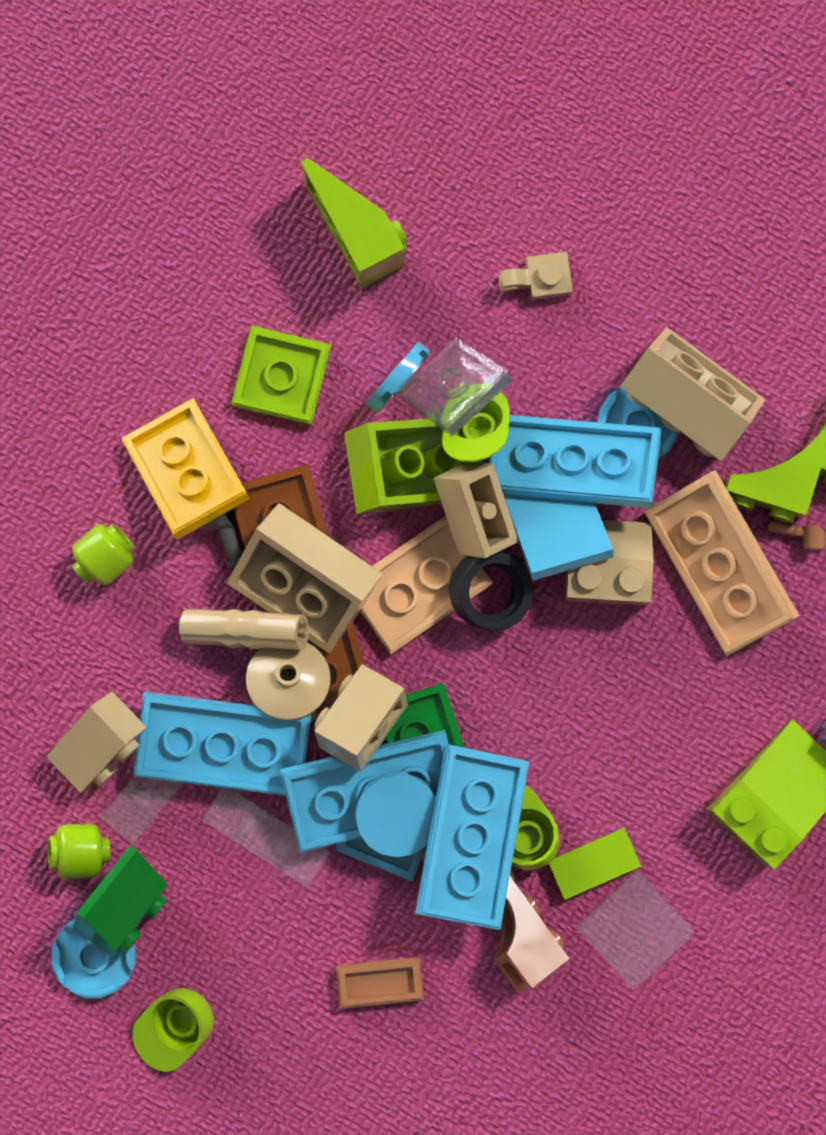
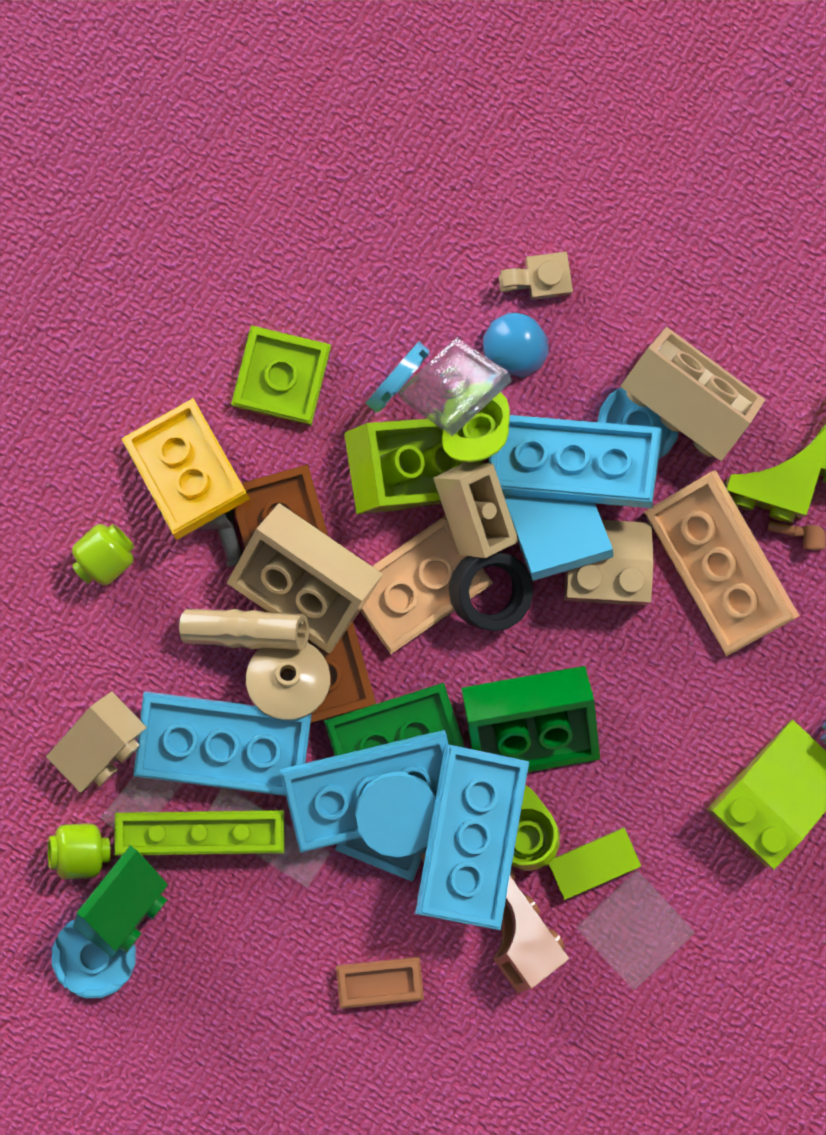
(173, 1029): lime cap -> none
(200, 832): none -> lime tile
(360, 228): lime slope -> none
(360, 717): tan brick -> none
(516, 344): none -> dark azure hair
(535, 718): none -> green slope

